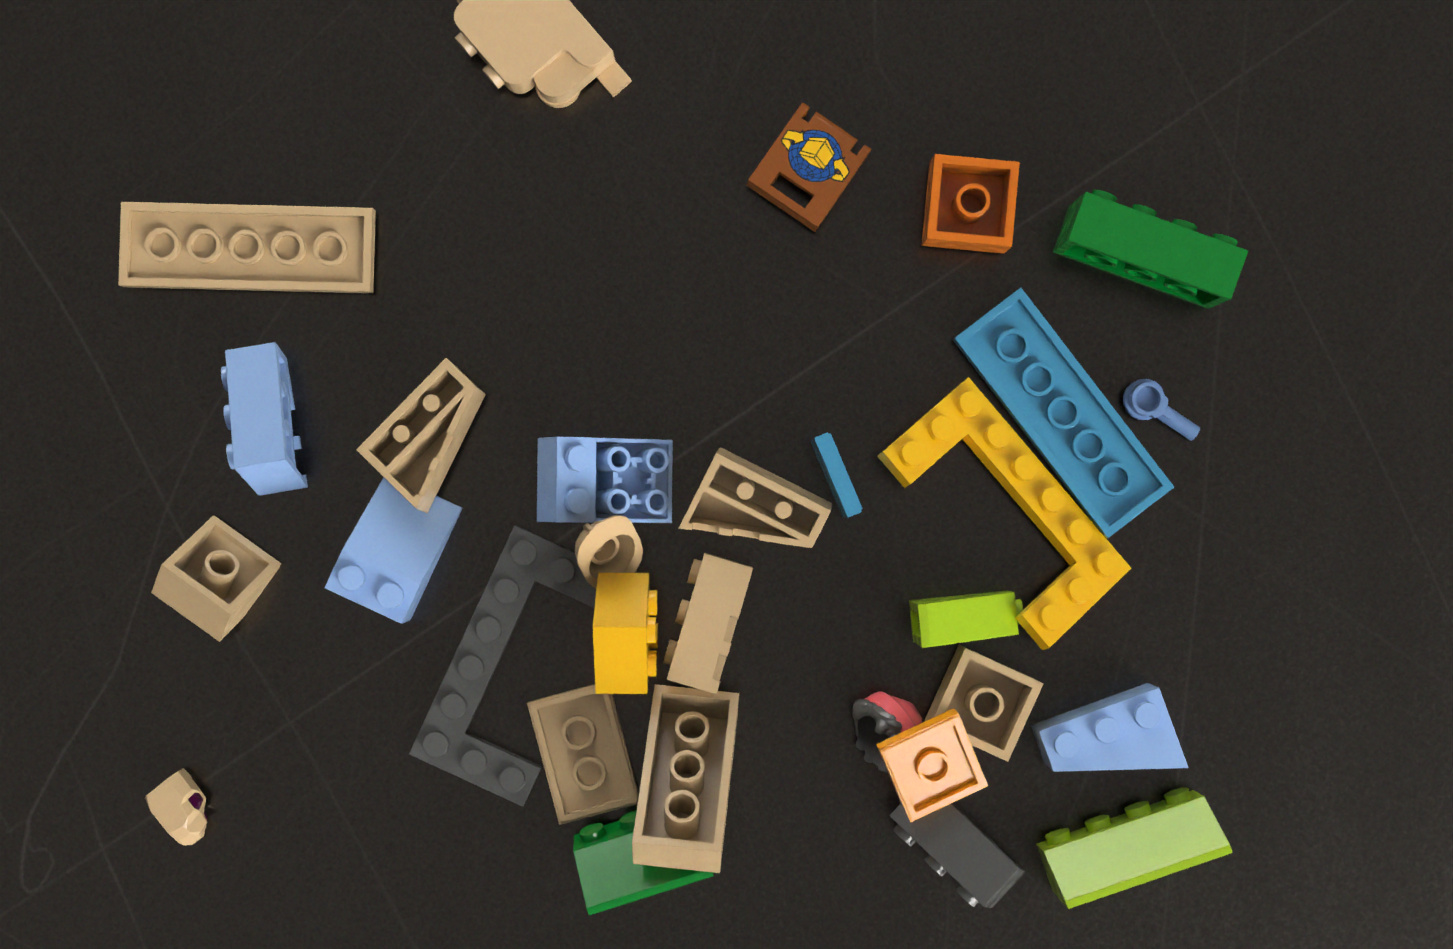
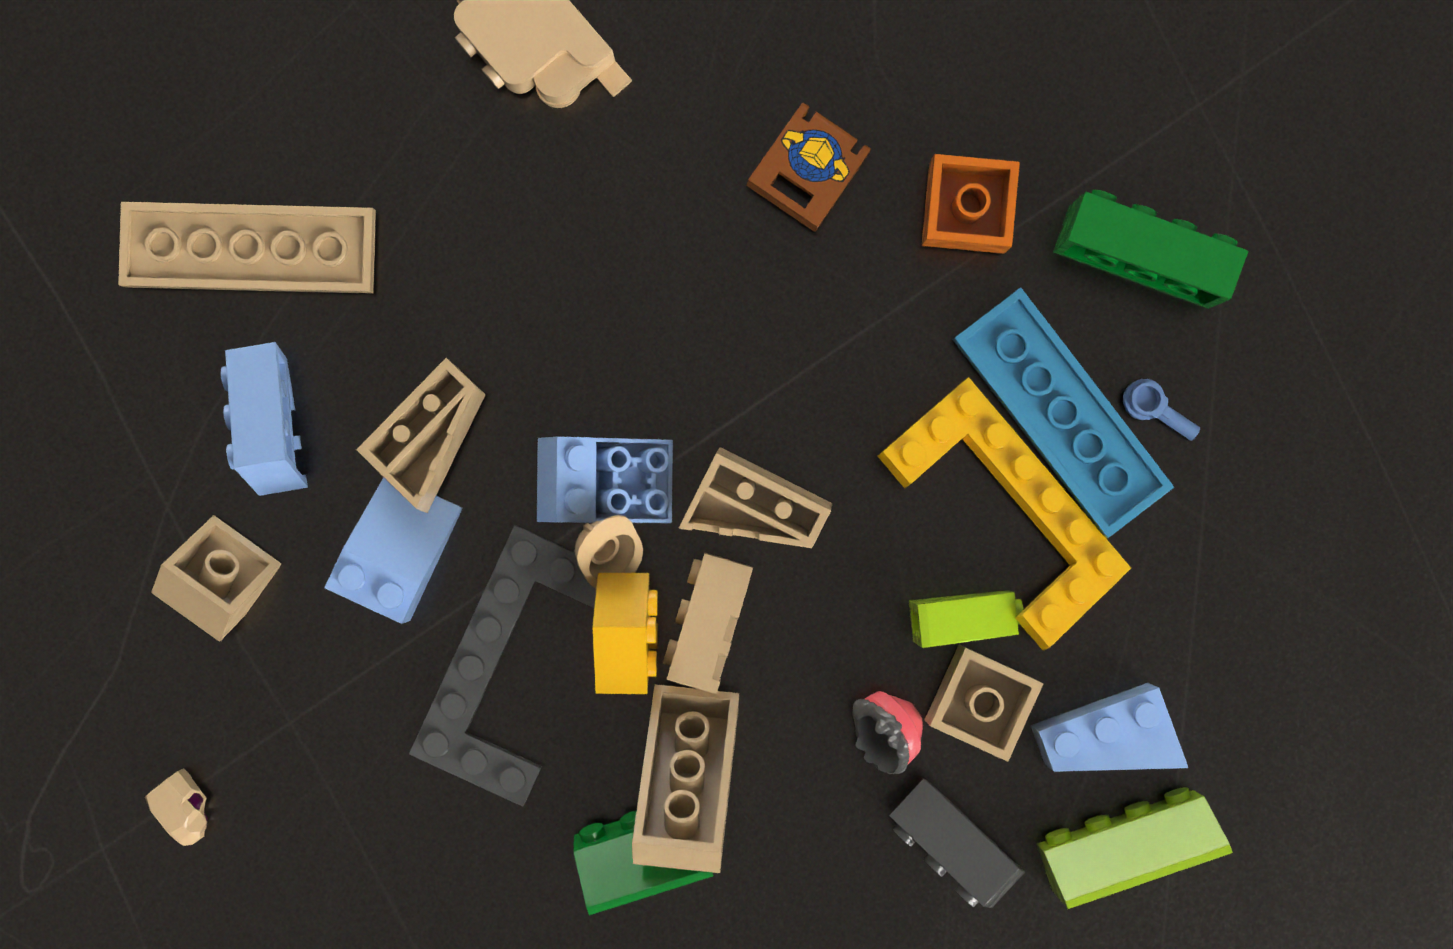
(583, 753): tan tile -> none
(836, 475): dark azure tile -> none
(932, 765): tile -> none

